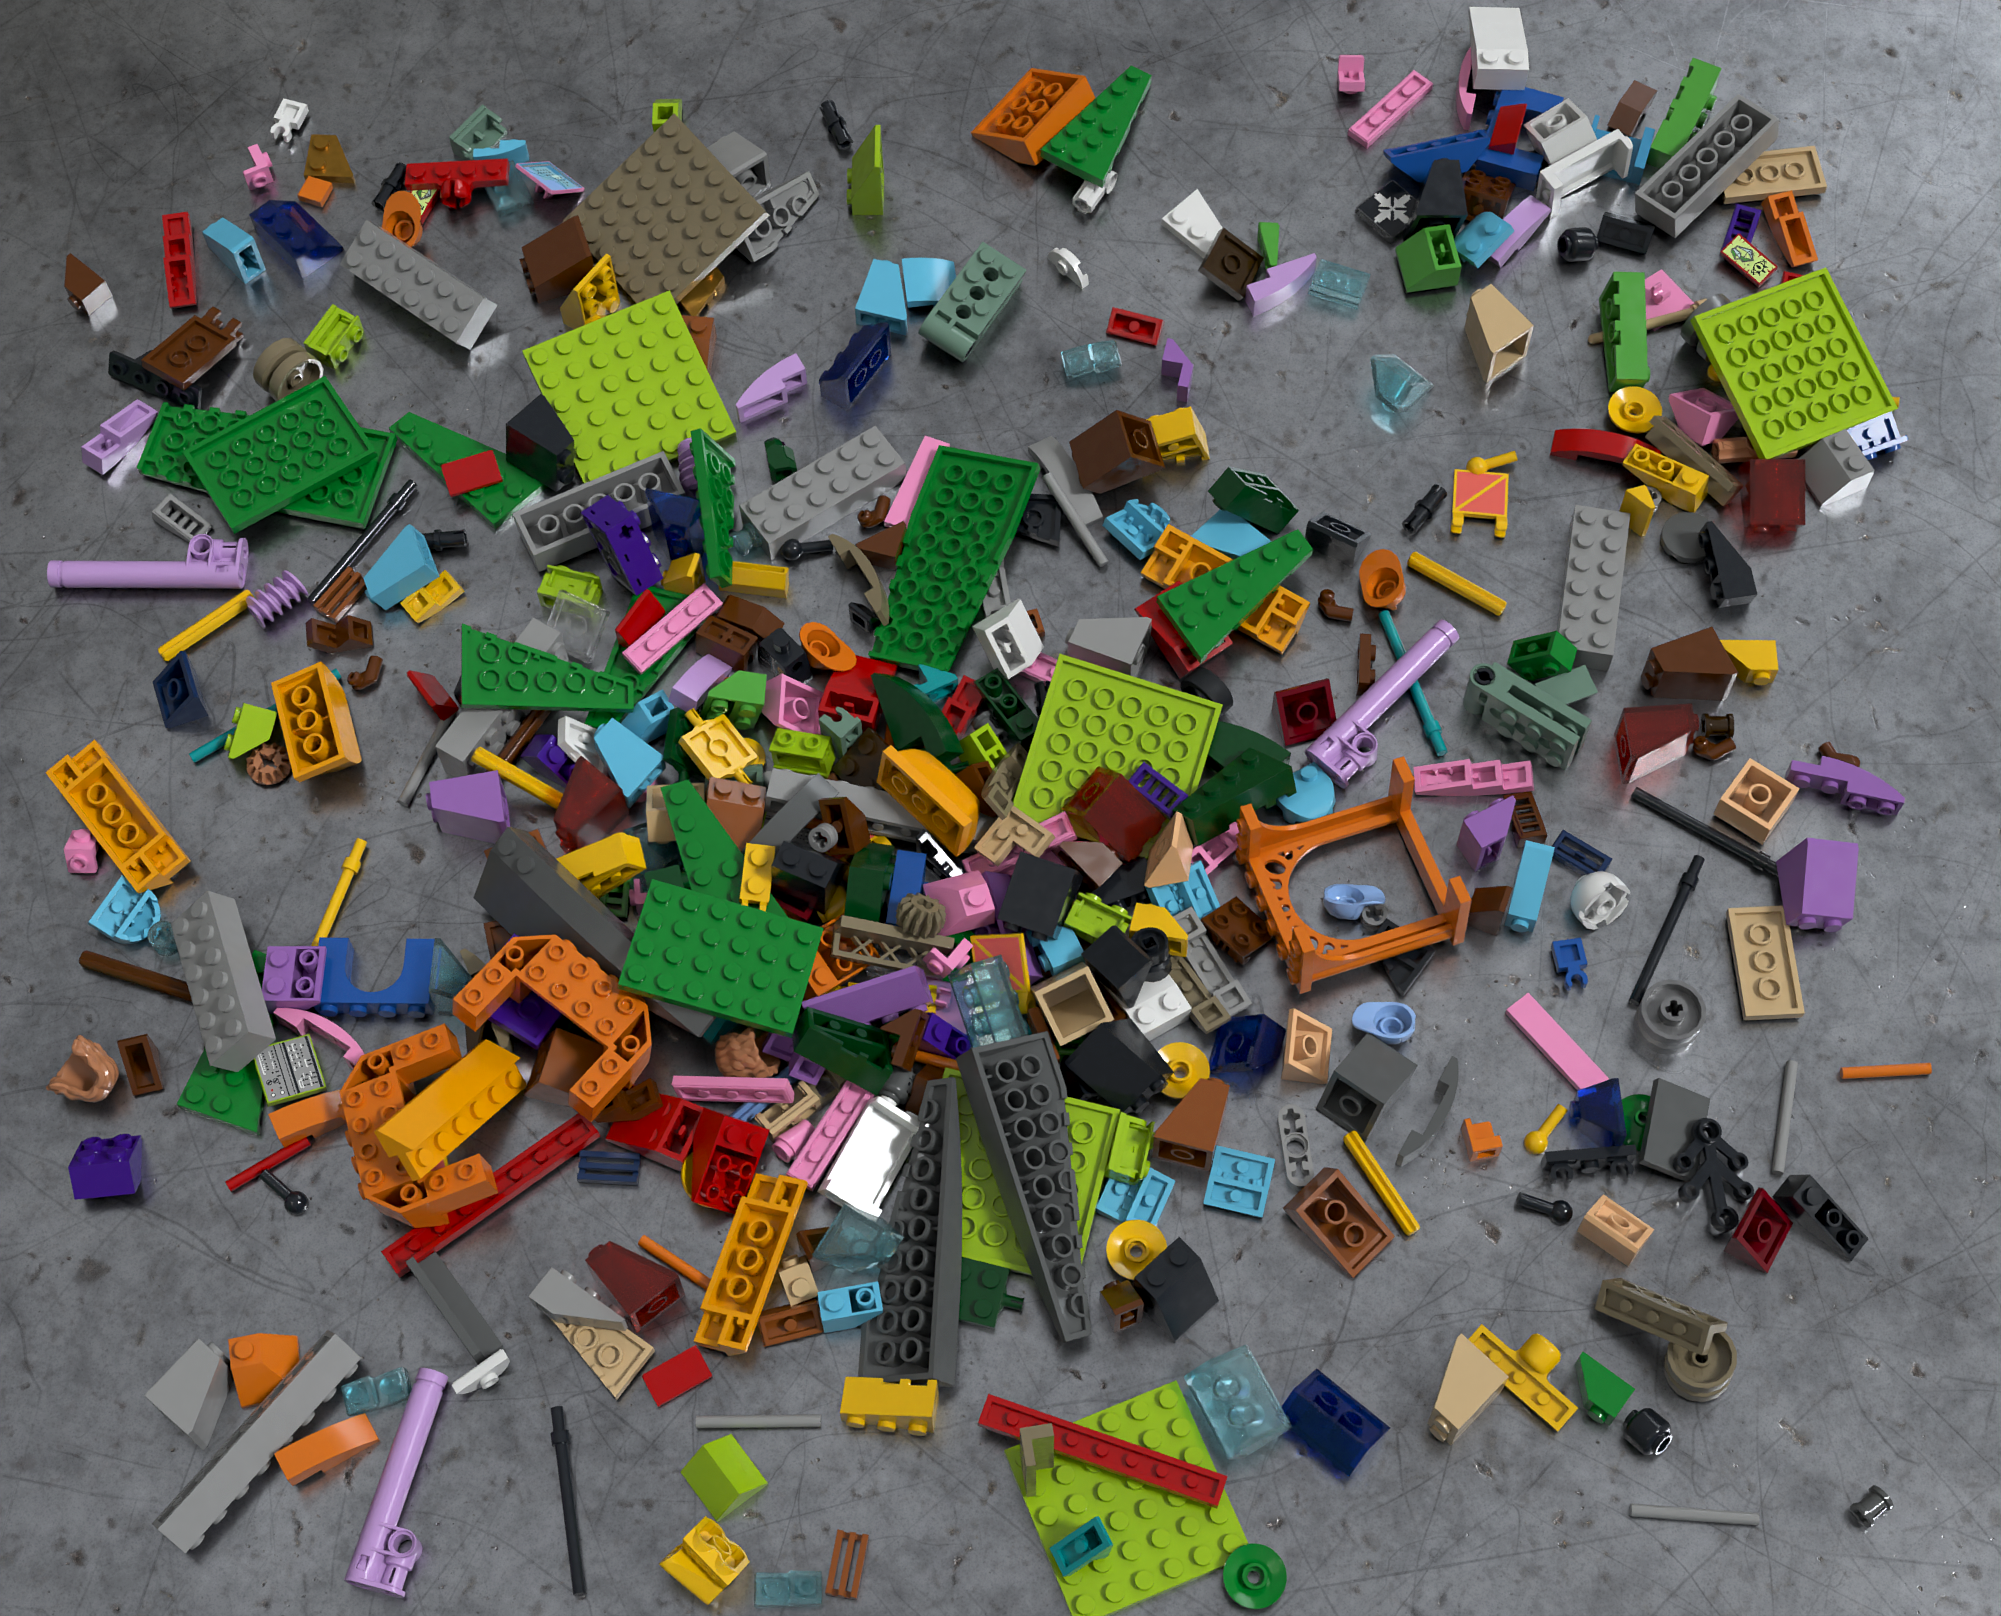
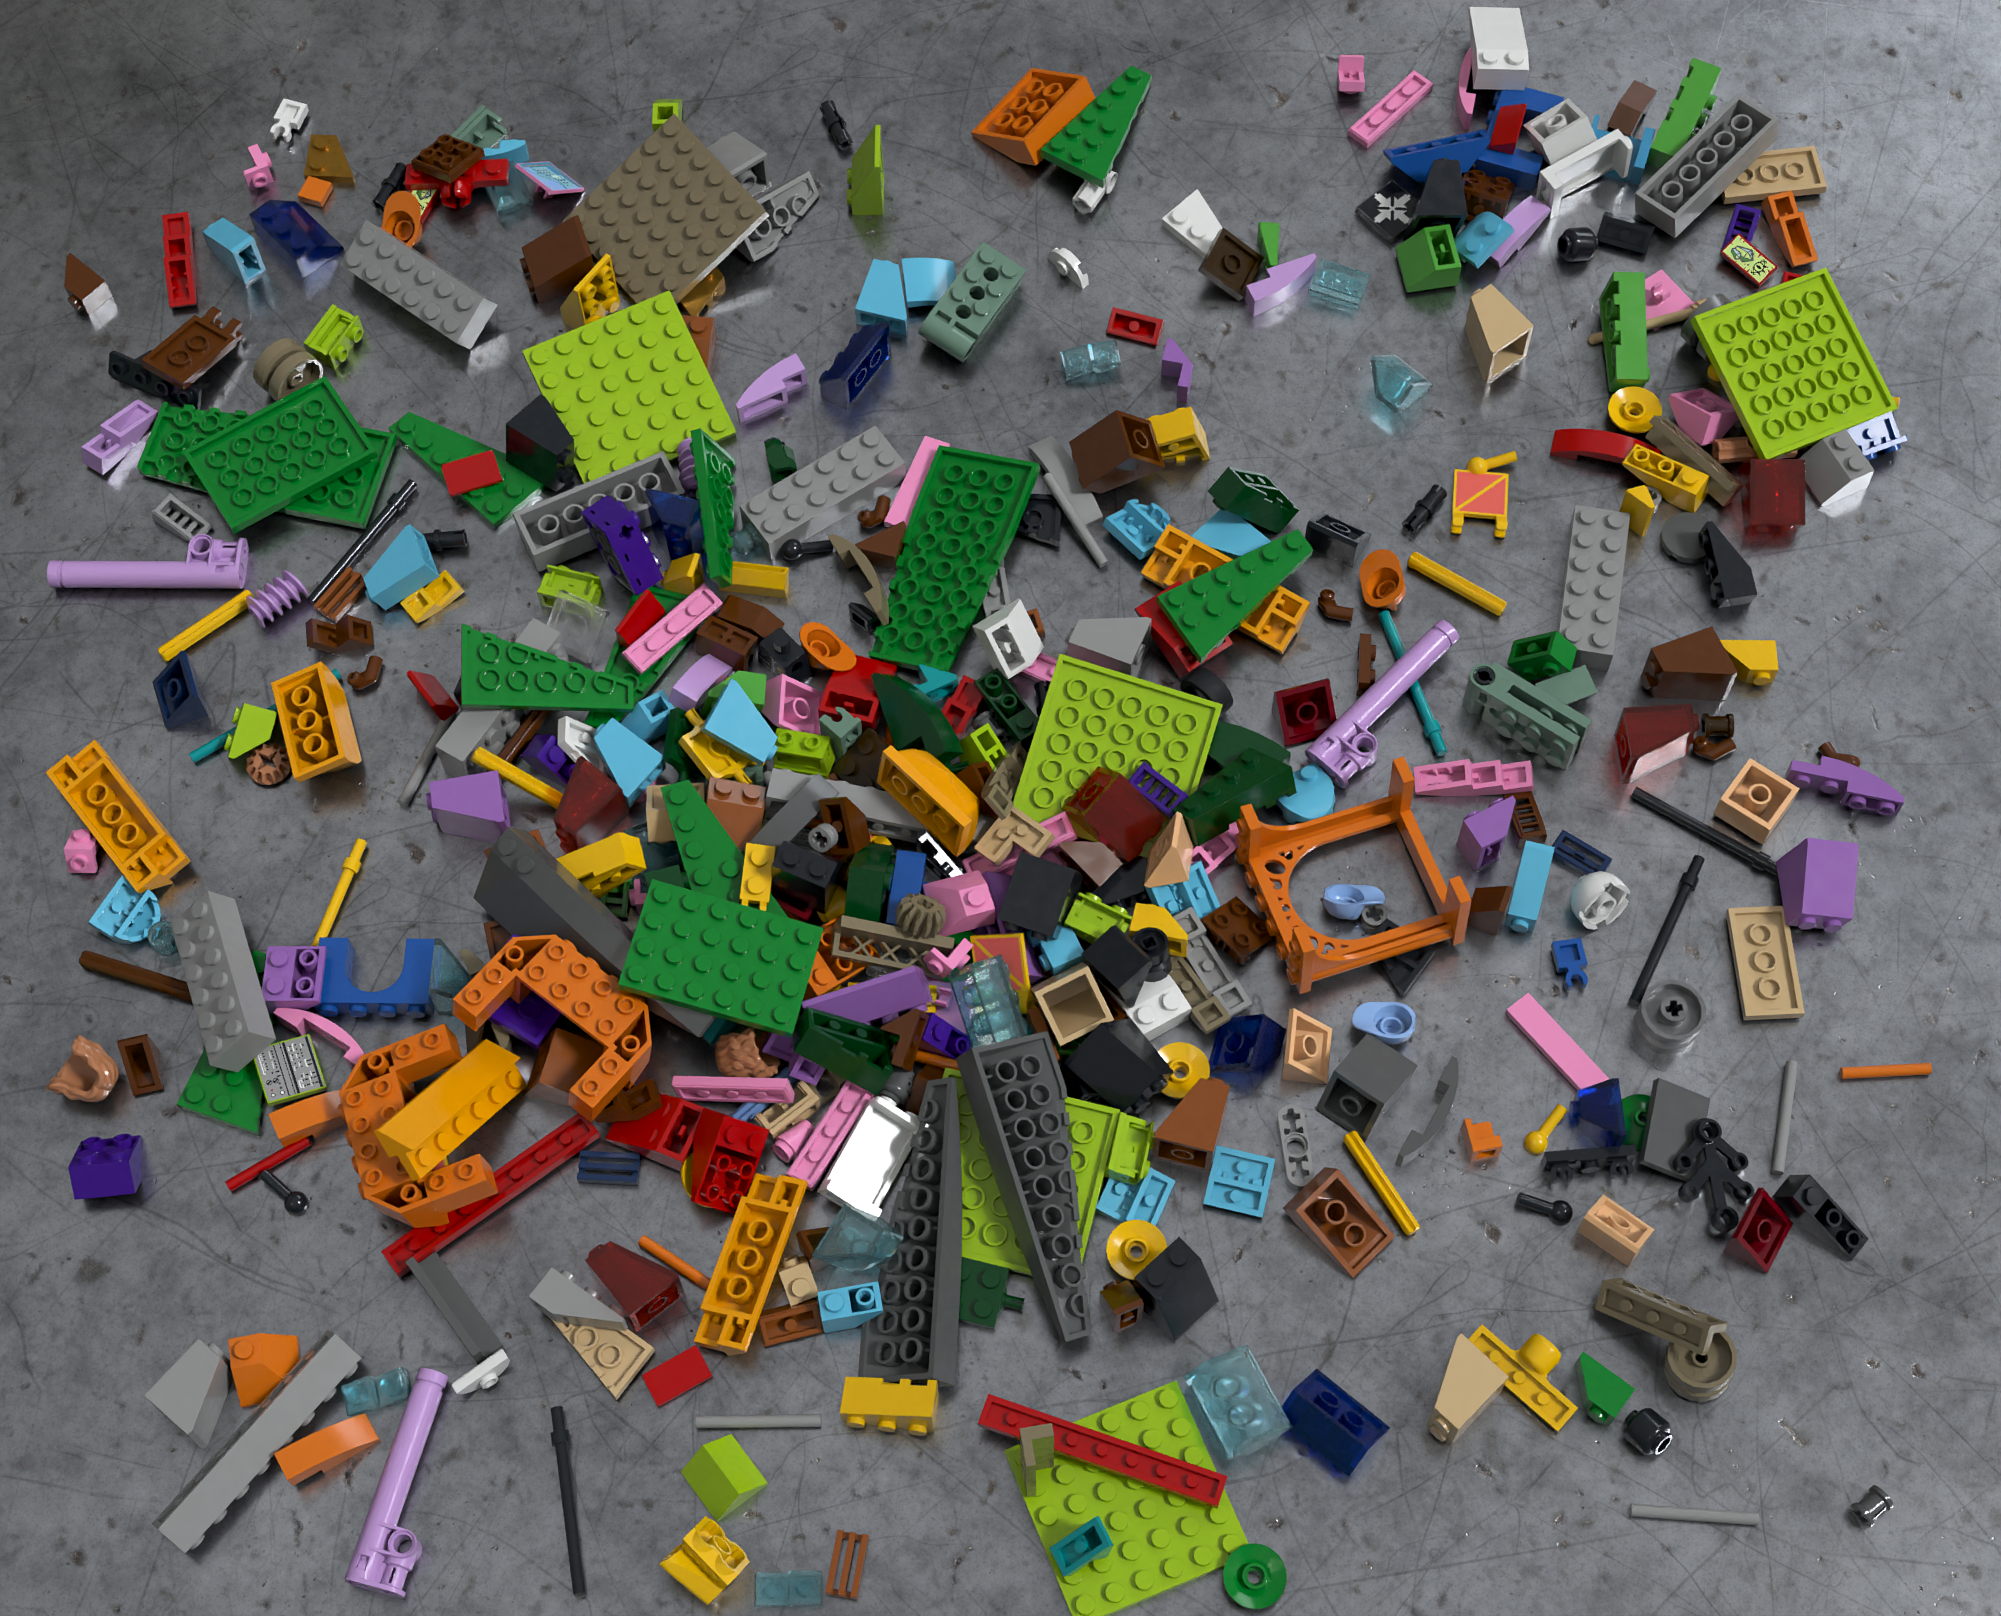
(447, 158): none -> reddish brown tile
(740, 725): none -> medium azure slope

